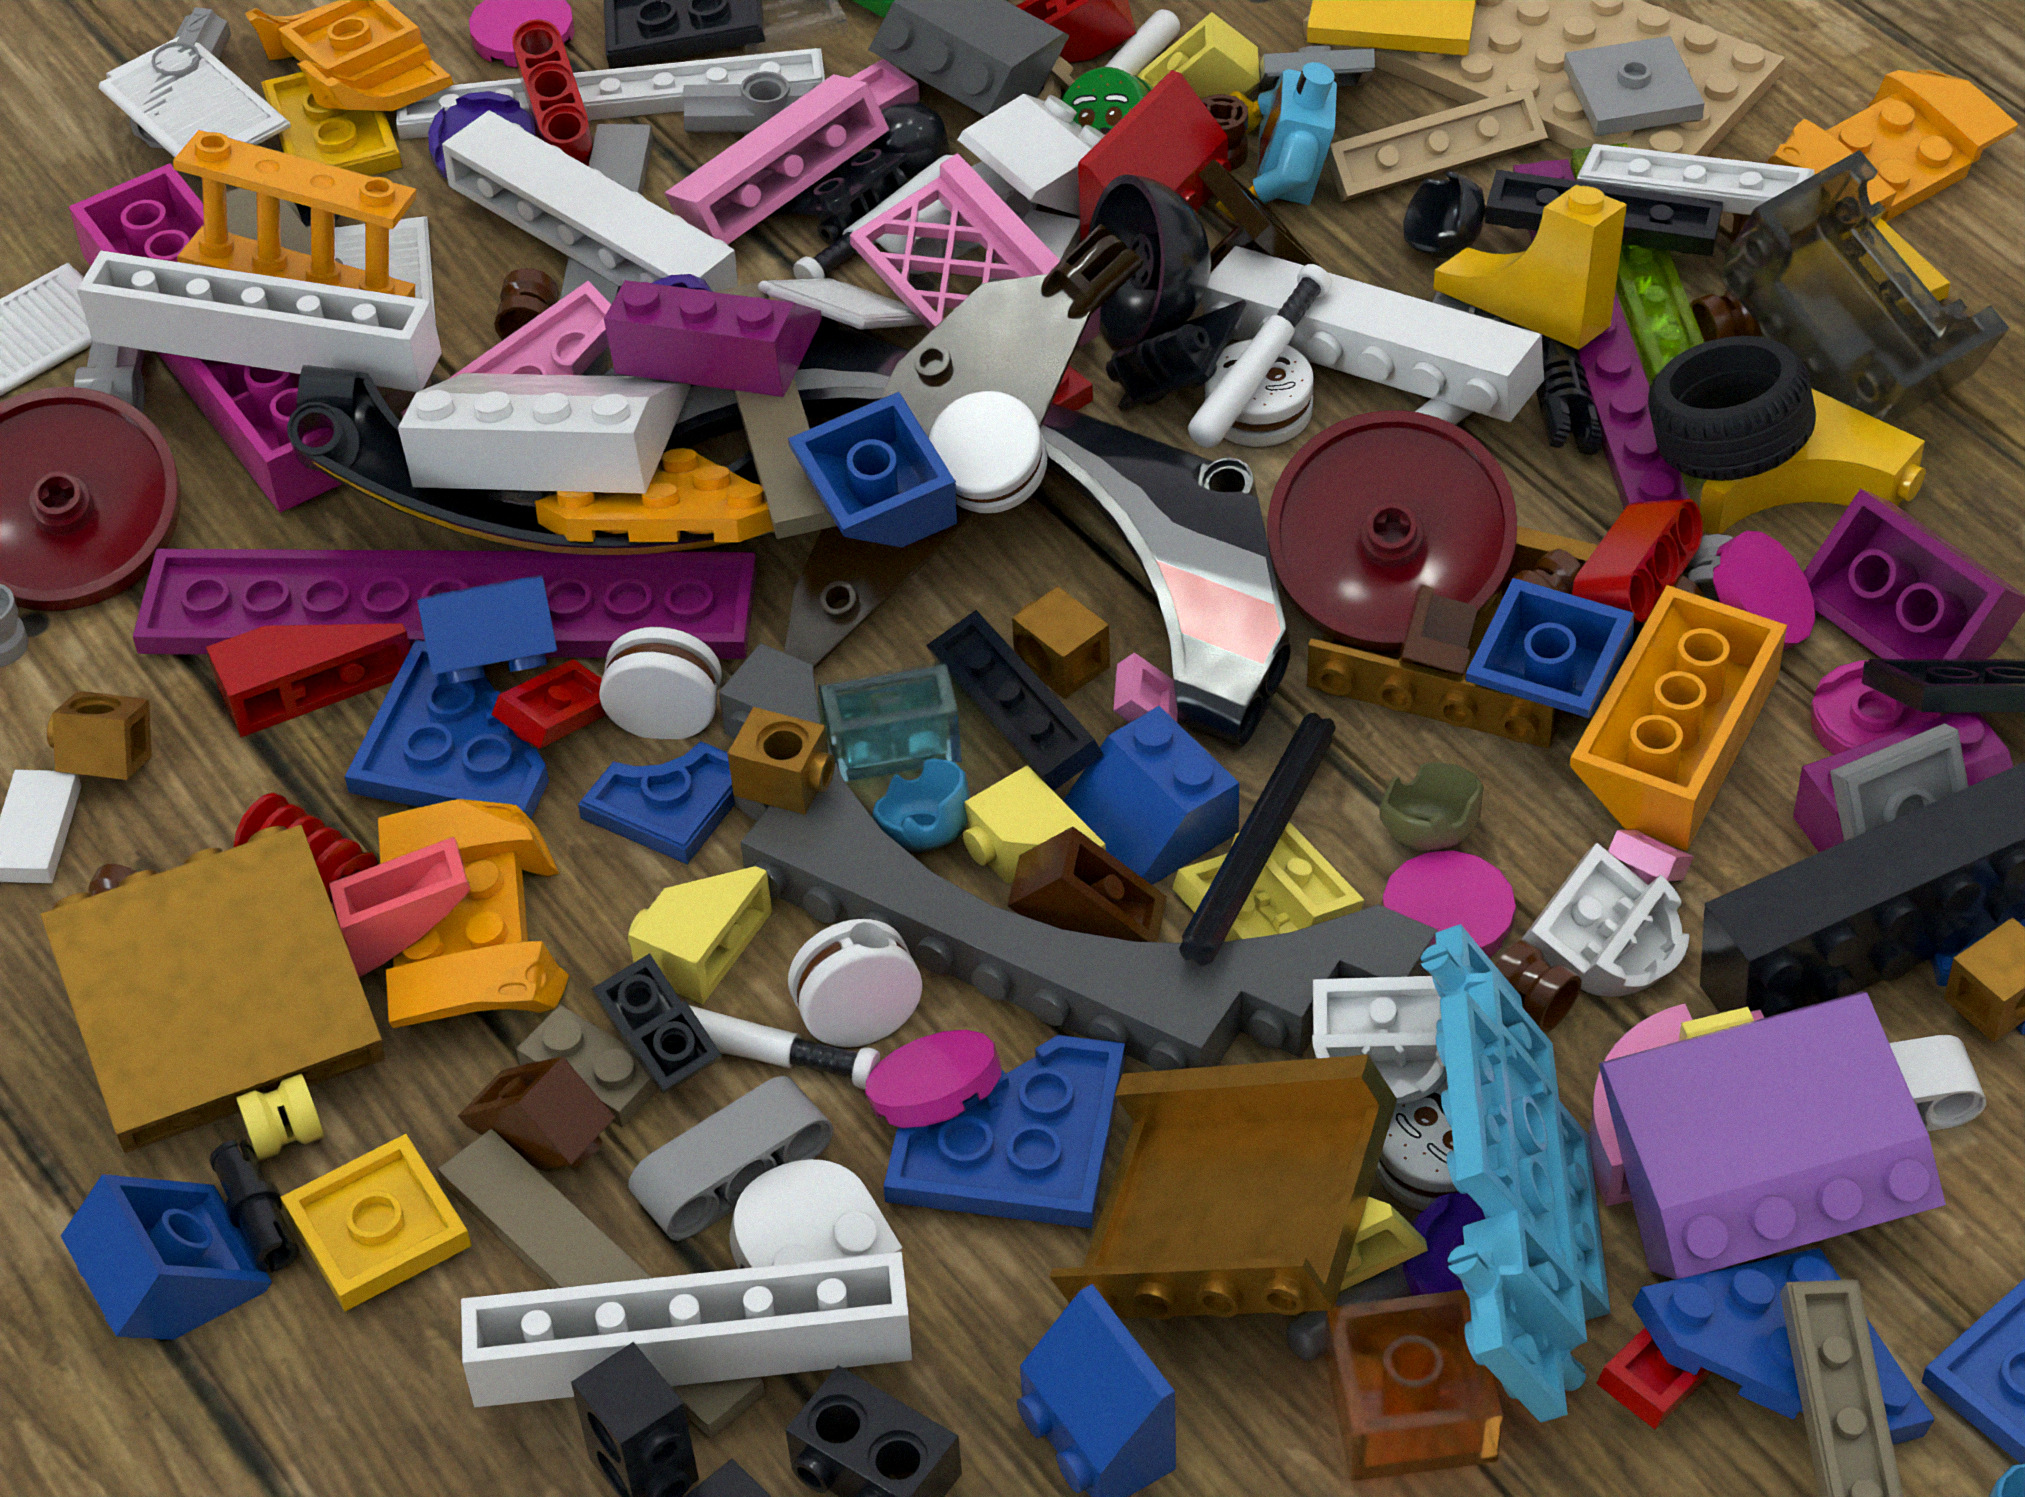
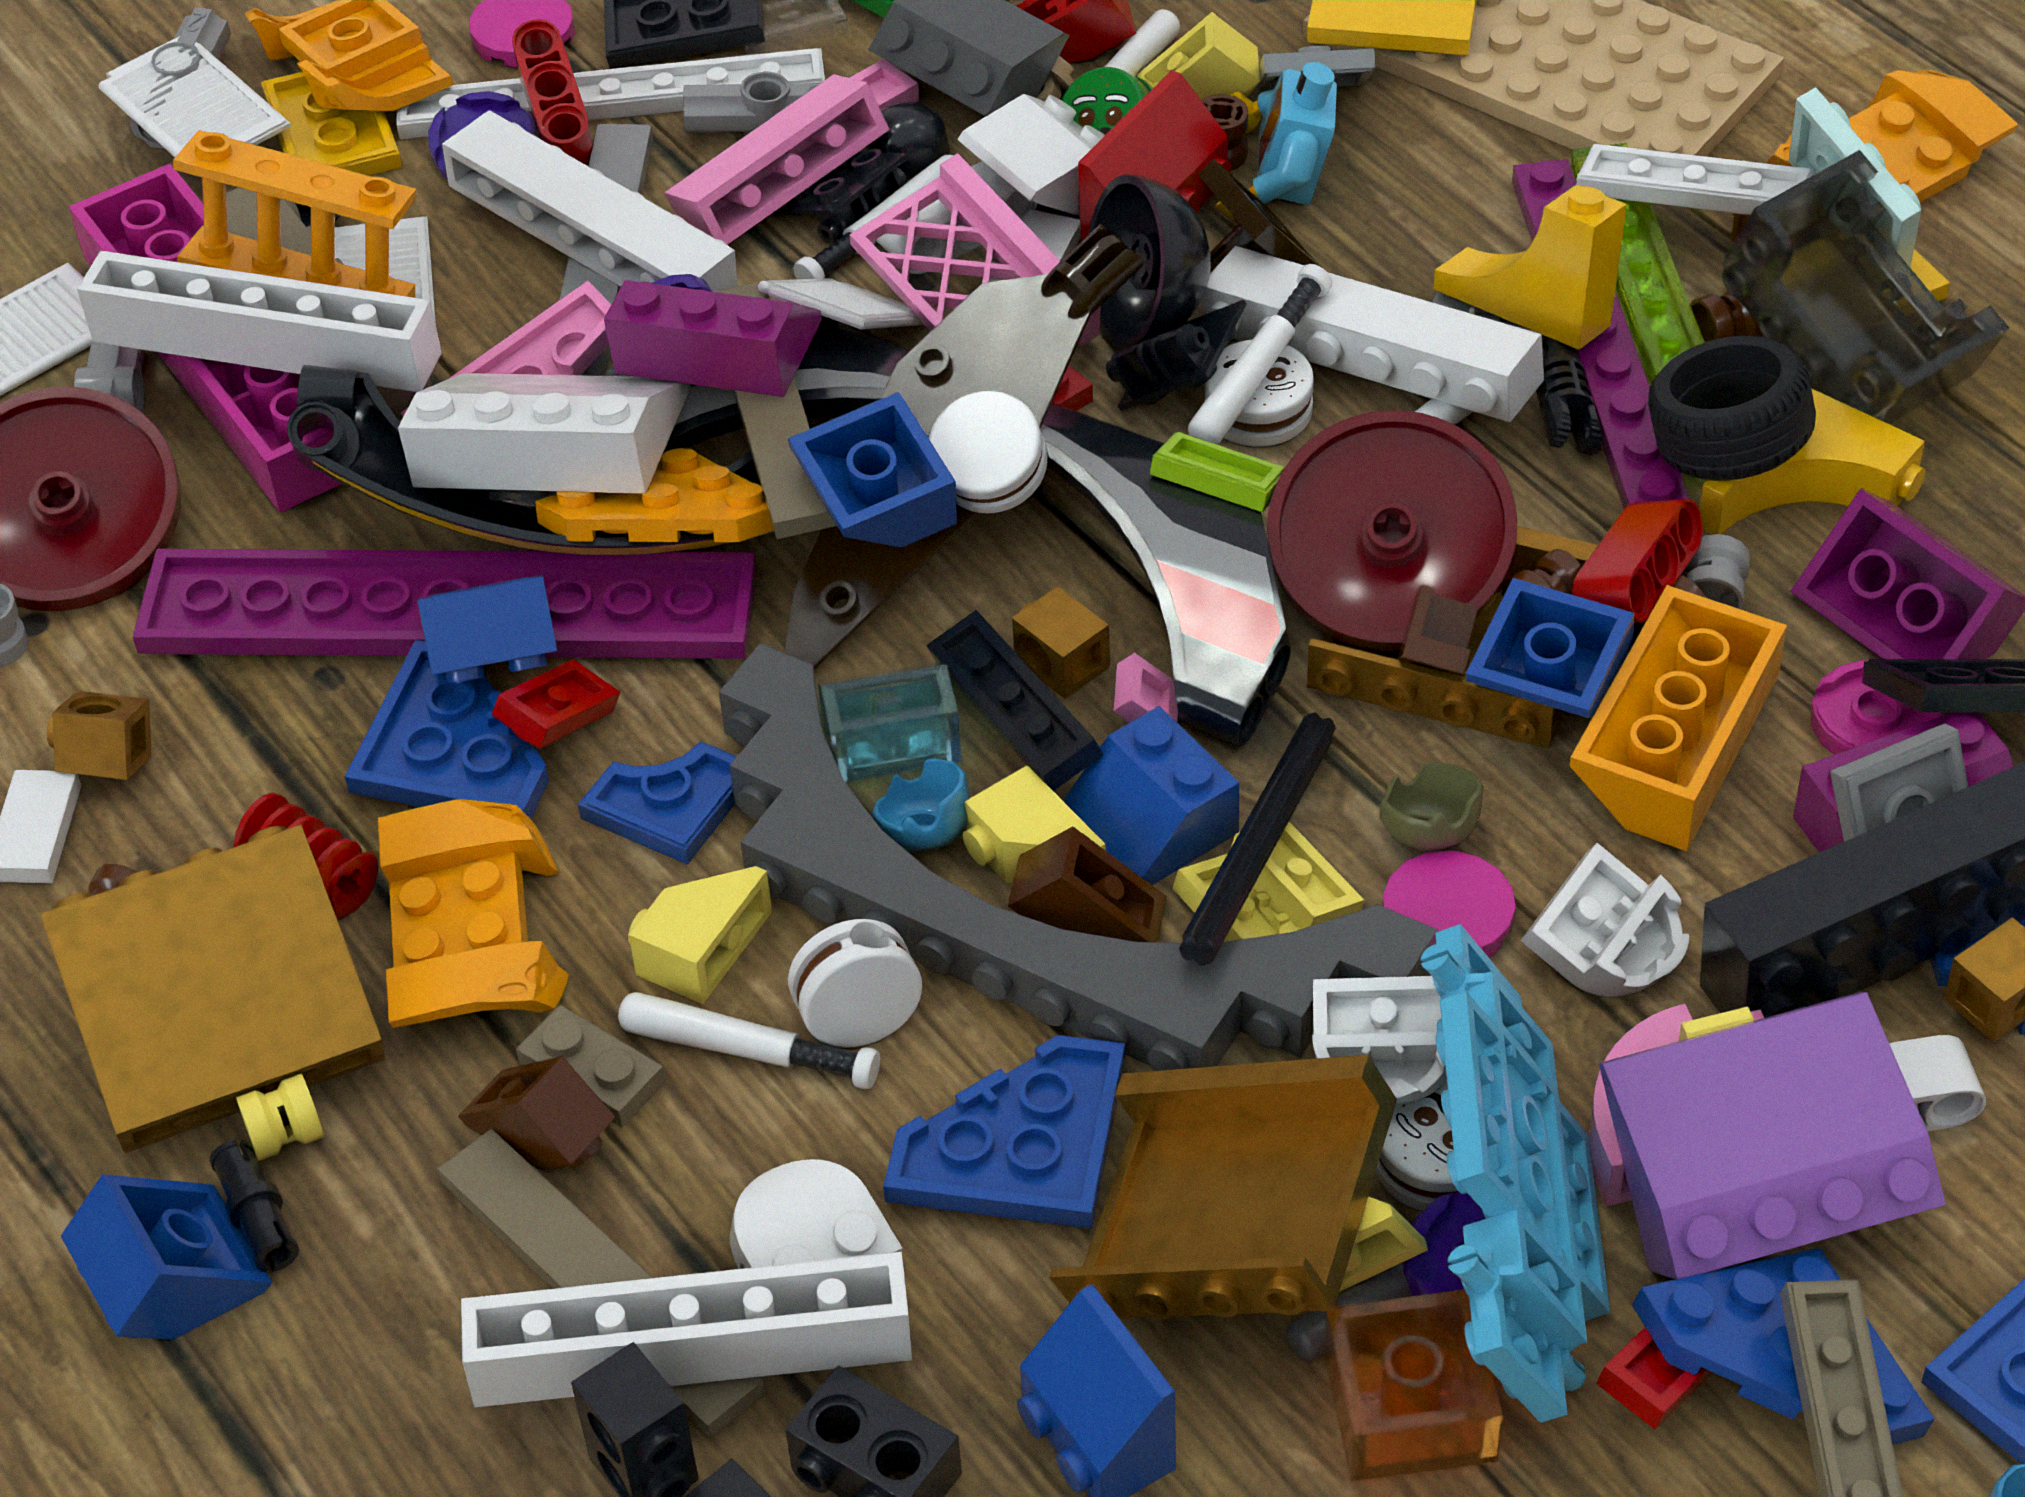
(302, 668): red slope -> none
(375, 1222): yellow plate -> none
(398, 902): coral slope -> none
(523, 298): reddish brown wheel -> none
(656, 1024): black slope -> none
(660, 683): white head -> none
(711, 1164): light grey beam -> none
(780, 761): pearl gold brick -> none
(932, 1077): dark pink tile -> none
(1216, 471): none -> lime tile
(1435, 143): tan plate -> none
(1444, 216): black hair -> none
(1544, 990): reddish brown wheel -> none
(1633, 86): light grey plate -> none
(1649, 856): bright pink plate -> none
(1650, 217): black plate -> none
(1765, 581): dark pink tile -> none
(1824, 137): none -> light aqua plate

